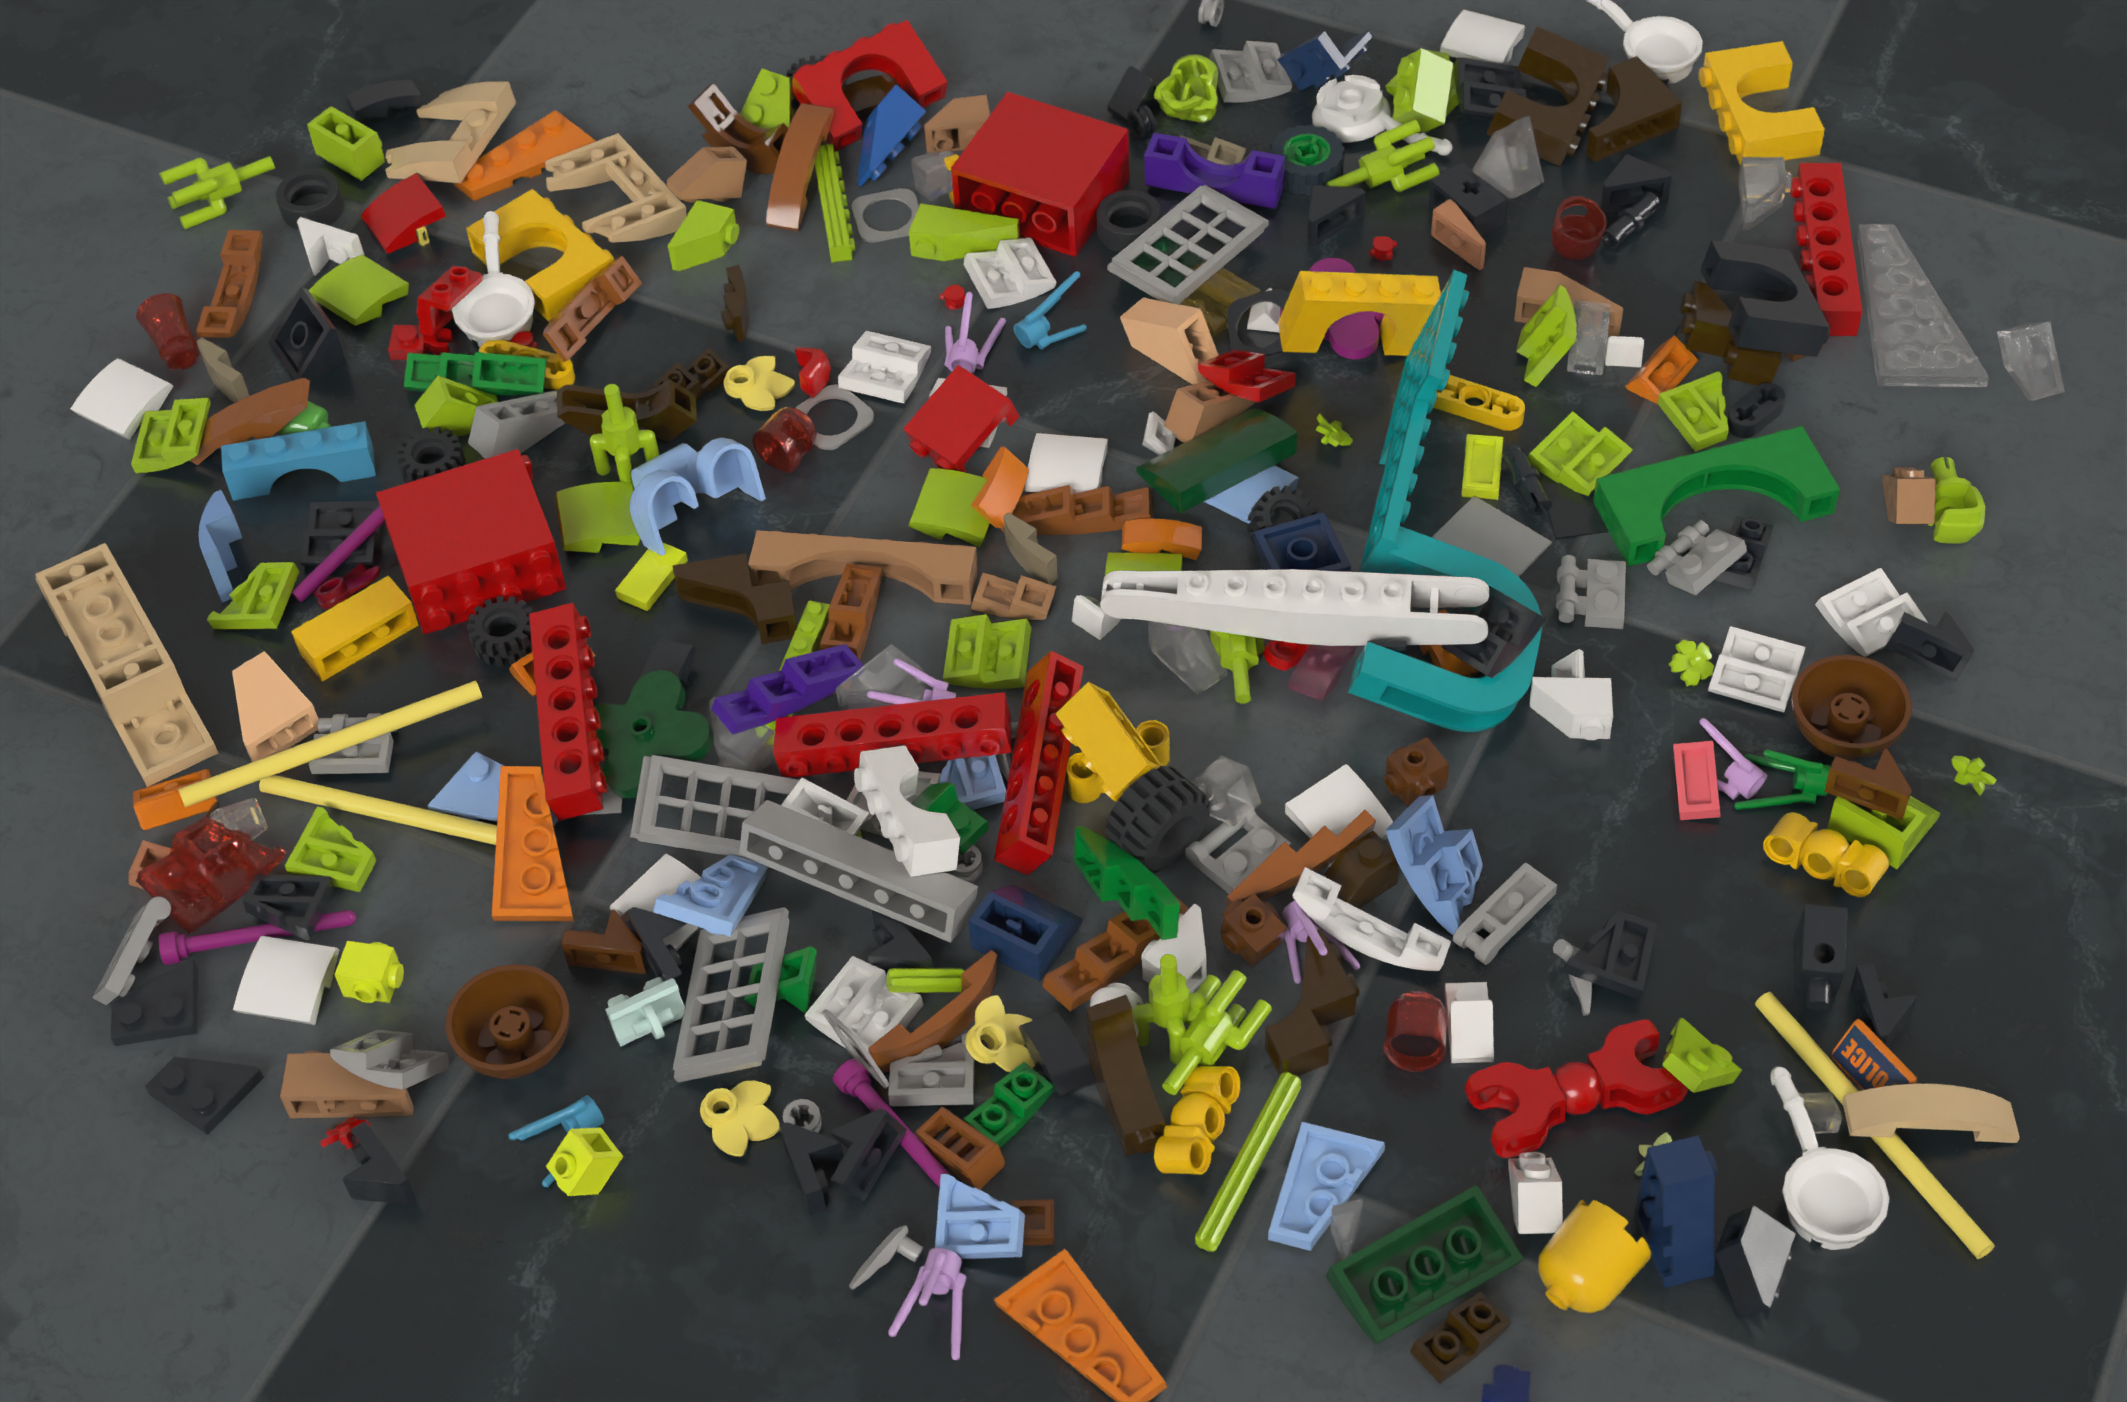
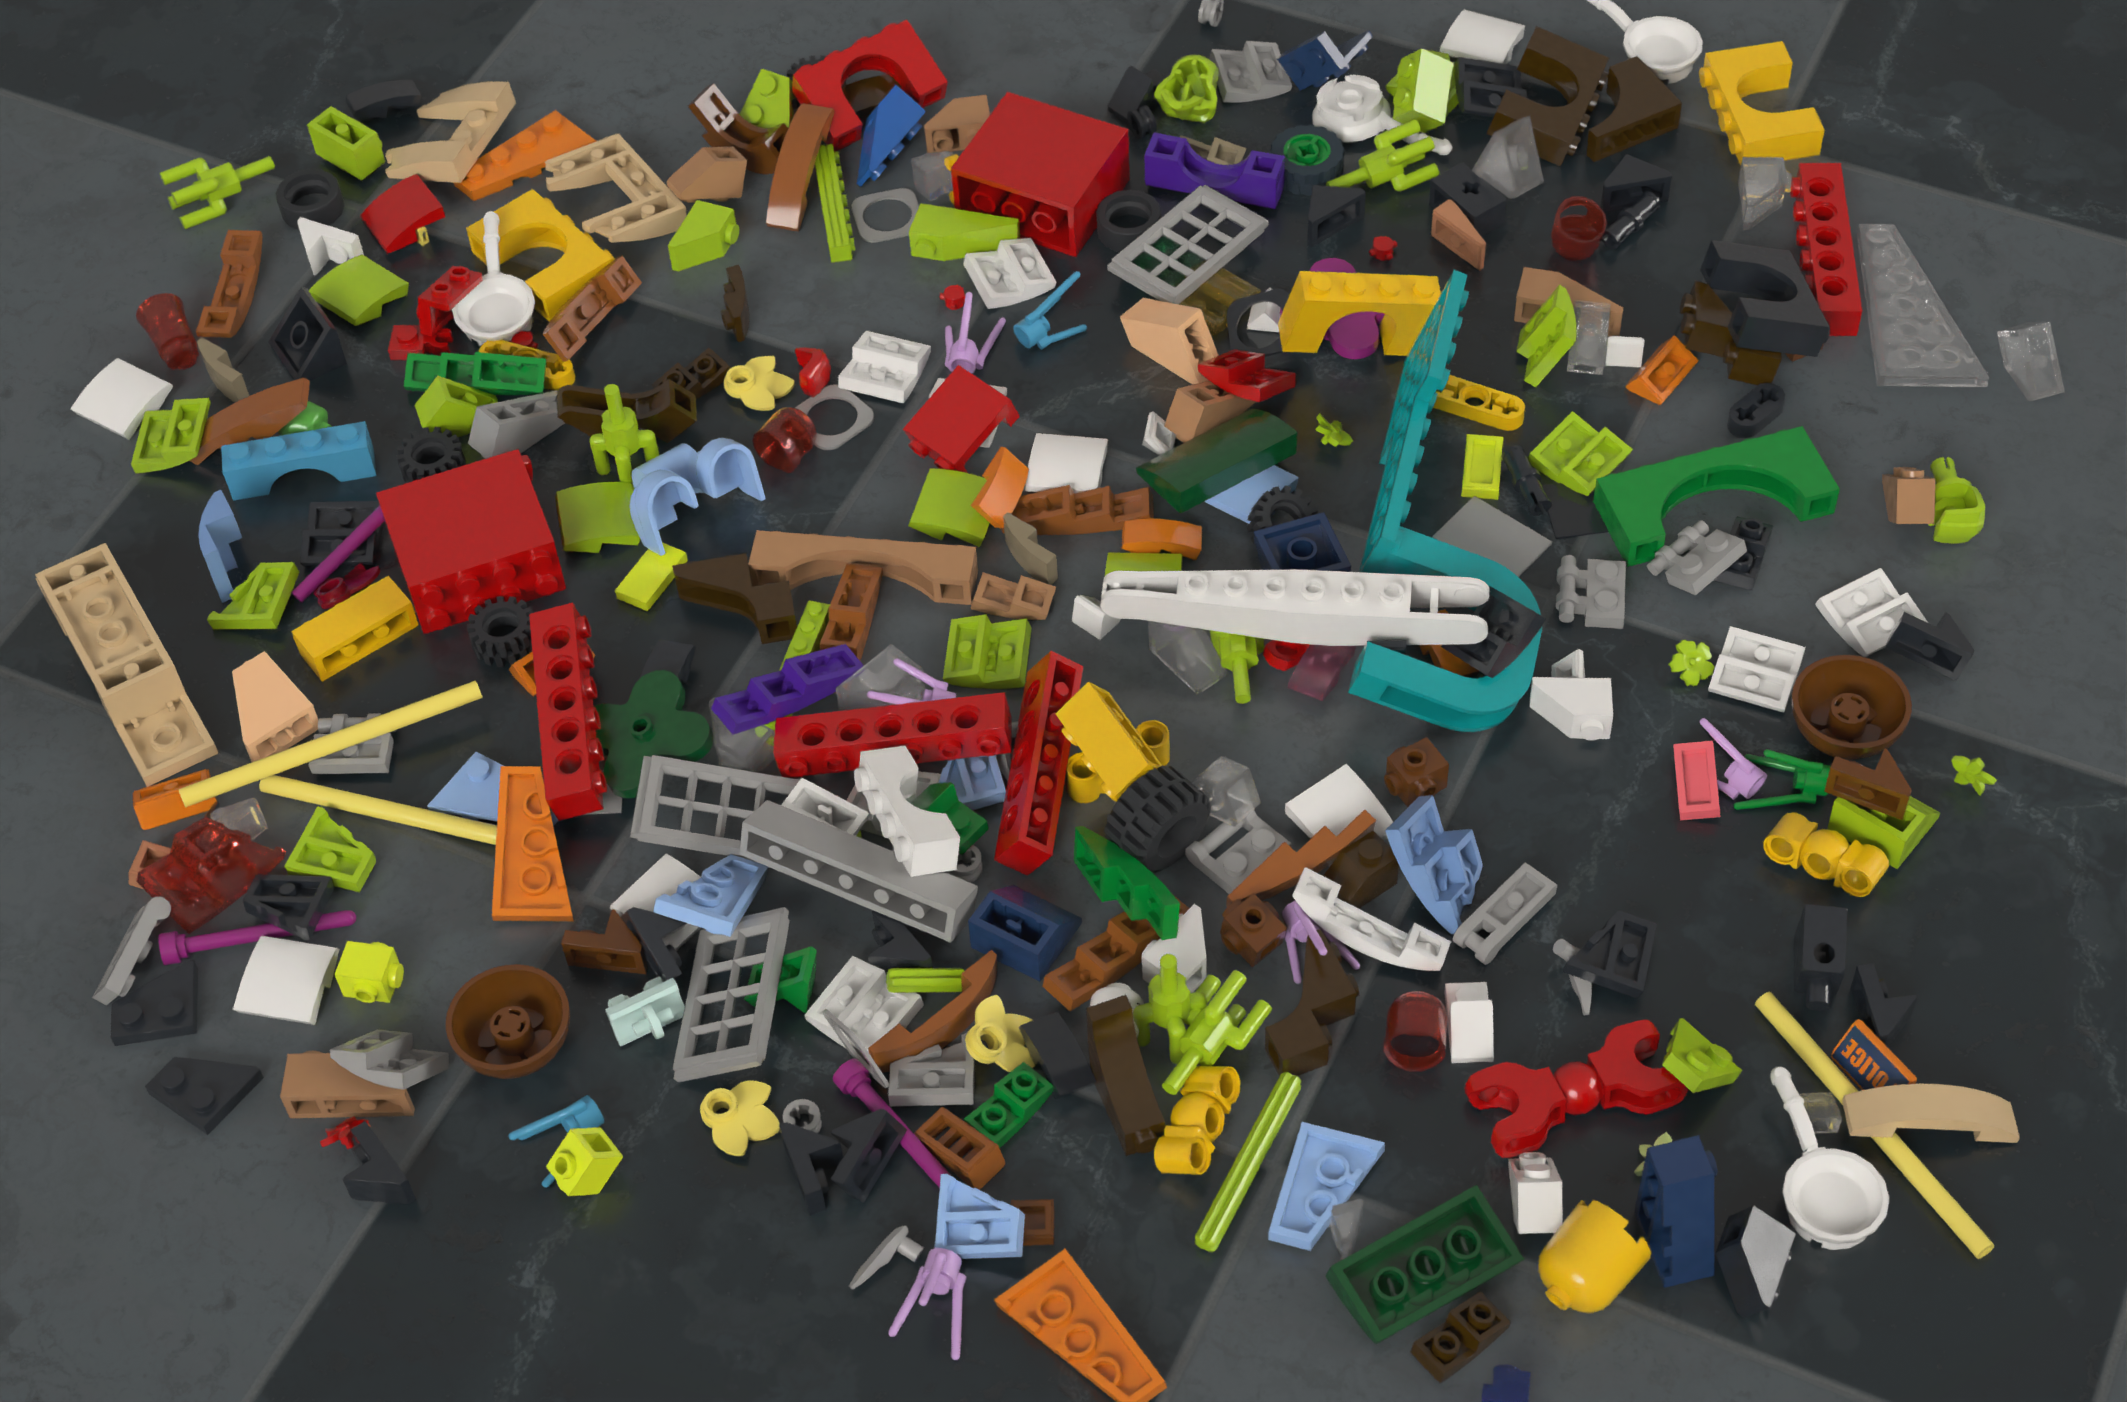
(1698, 411): lime wing -> none

